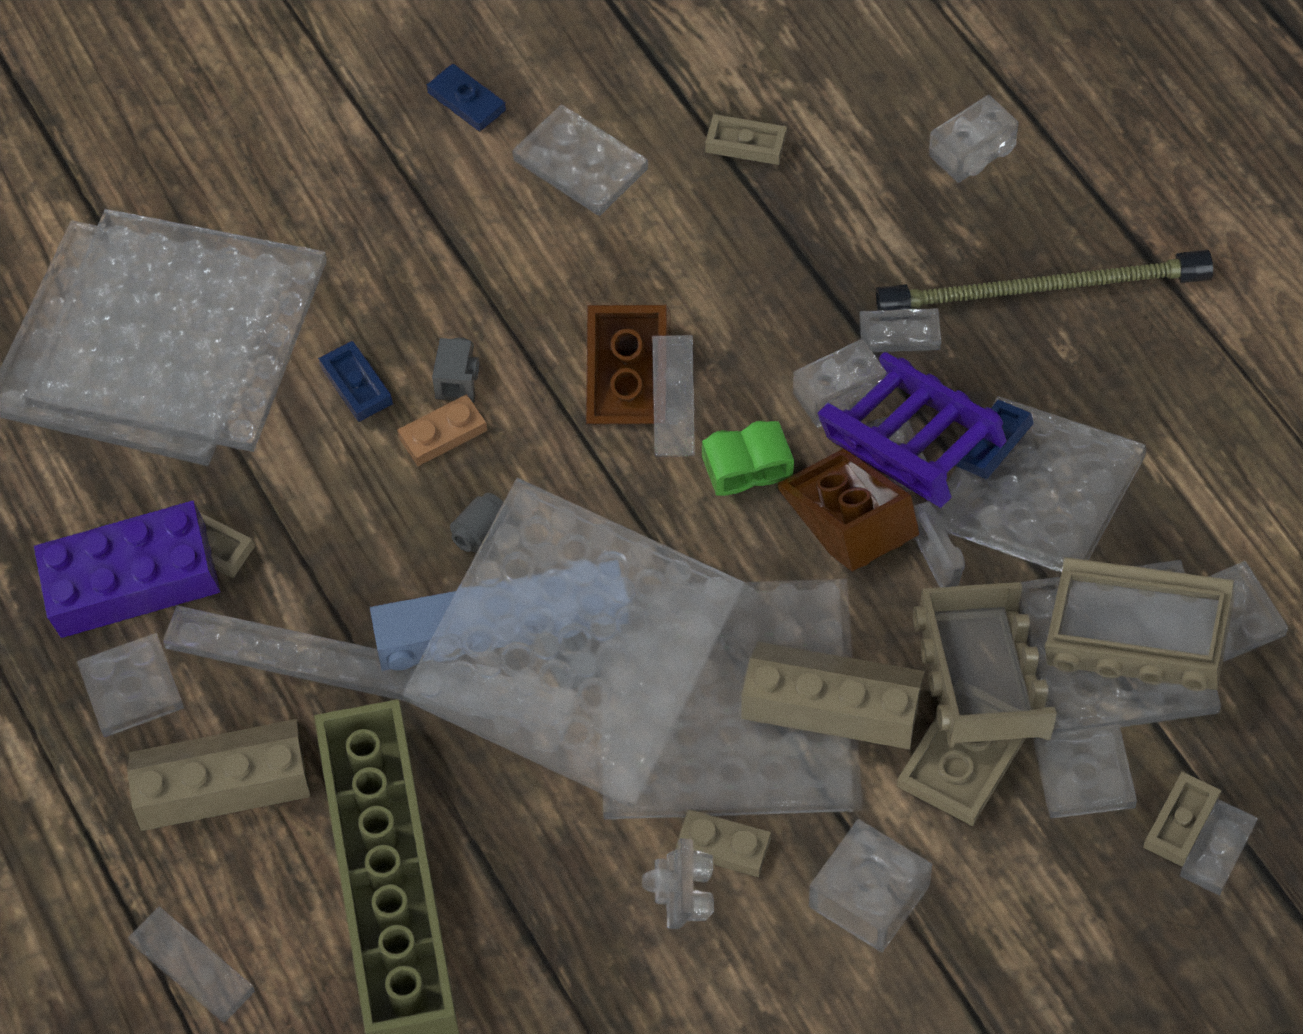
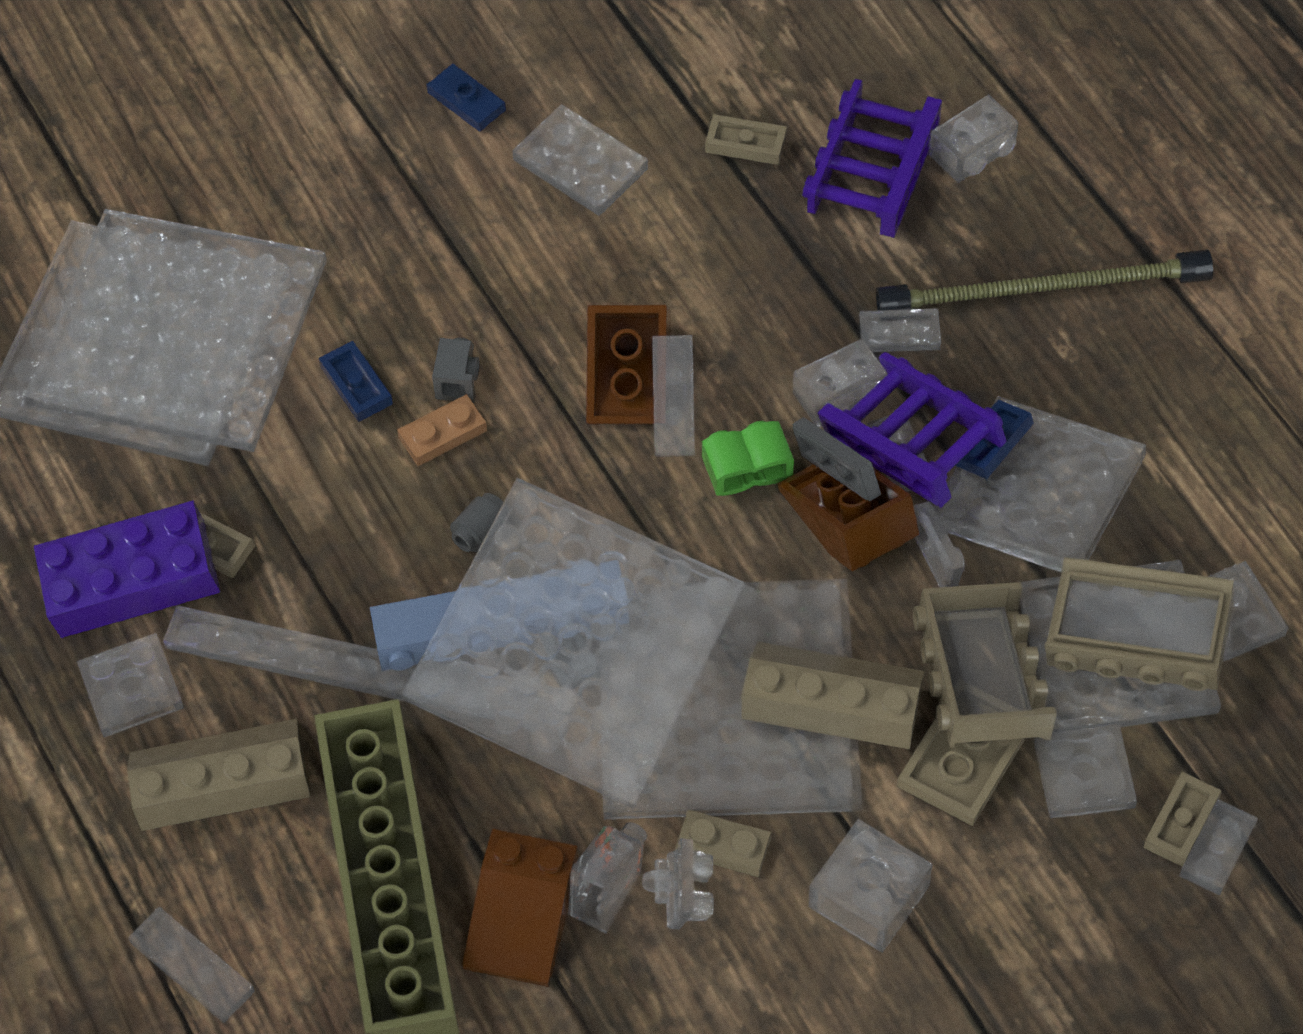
(520, 907): none -> reddish brown slope
(606, 875): none -> clear torso
(836, 459): none -> dark grey tile
(899, 179): none -> dark purple fence

